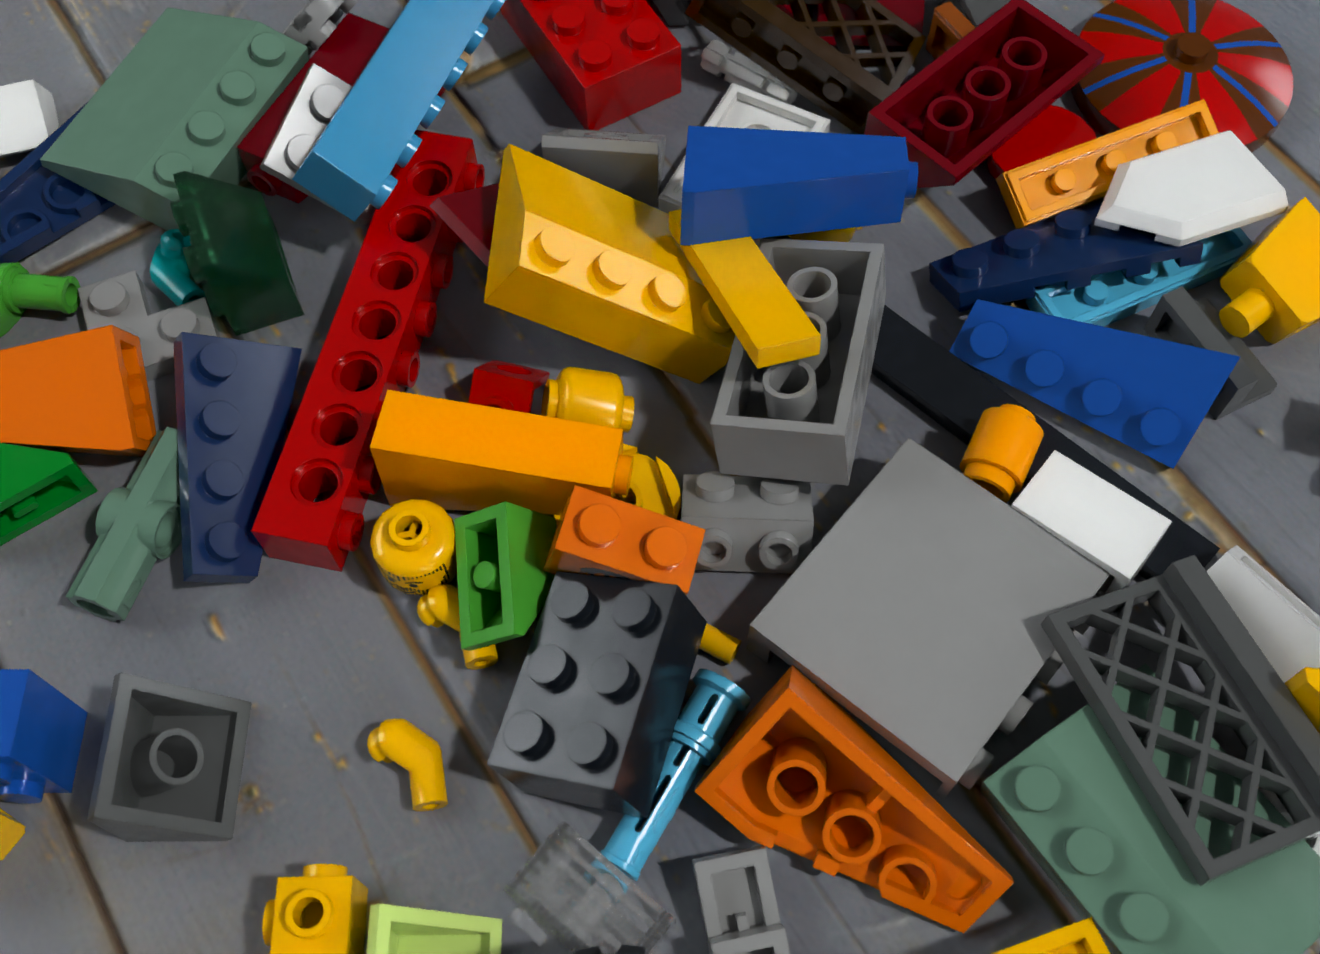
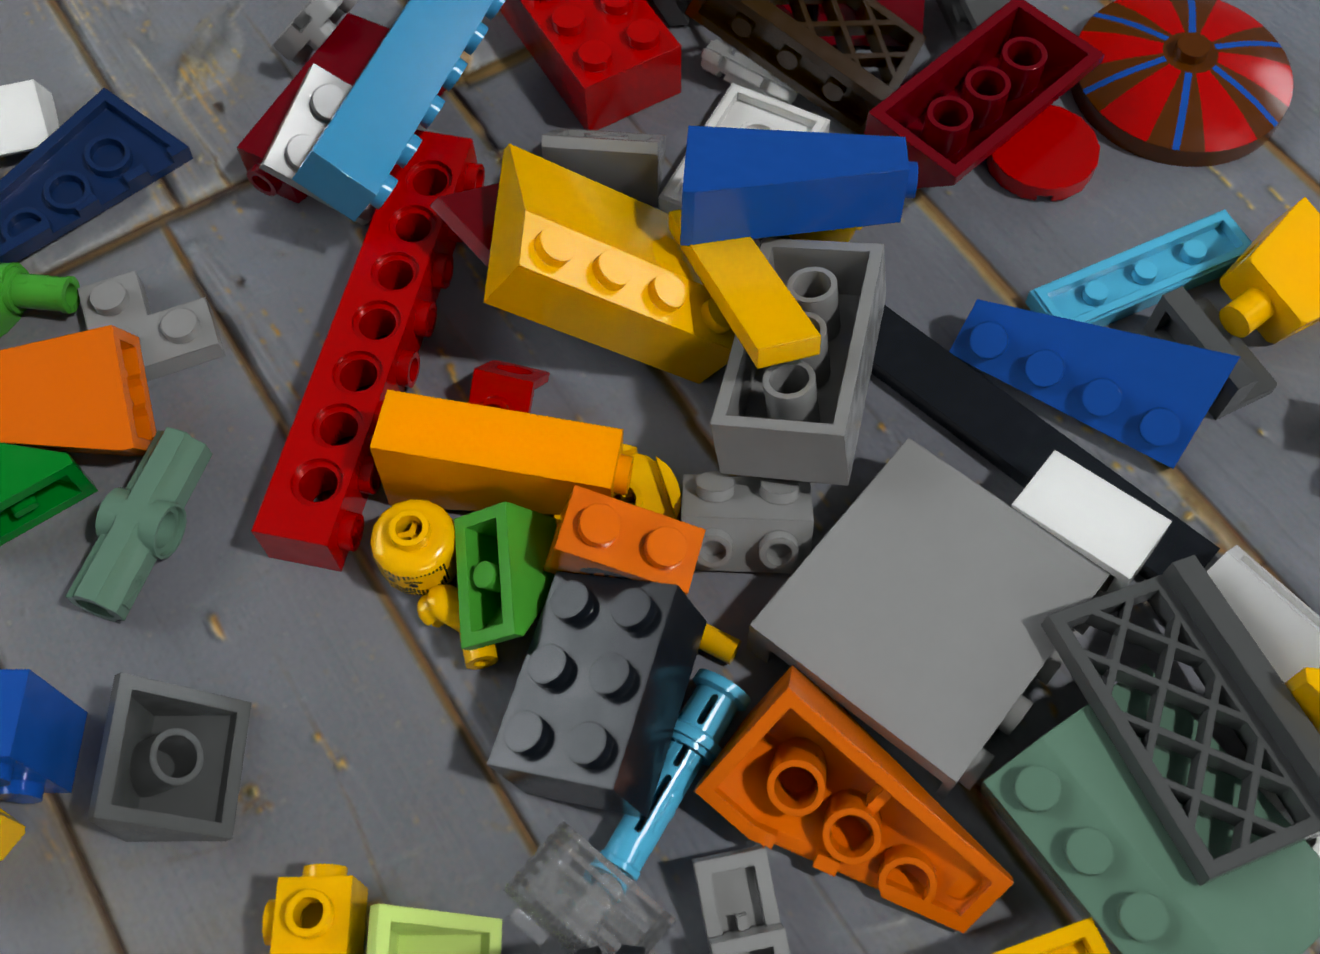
(170, 269): teal arm -> none
(175, 108): sand green slope -> none
(230, 438): dark blue wing -> none
(235, 252): clear green slope -> none
(418, 753): yellow arm -> none
(588, 398): yellow head -> none
(946, 29): dark orange tile -> none
(1002, 449): light orange brick -> none
(1054, 253): dark blue wing -> none
(1086, 170): light orange tile -> none
(1192, 191): white tile -> none

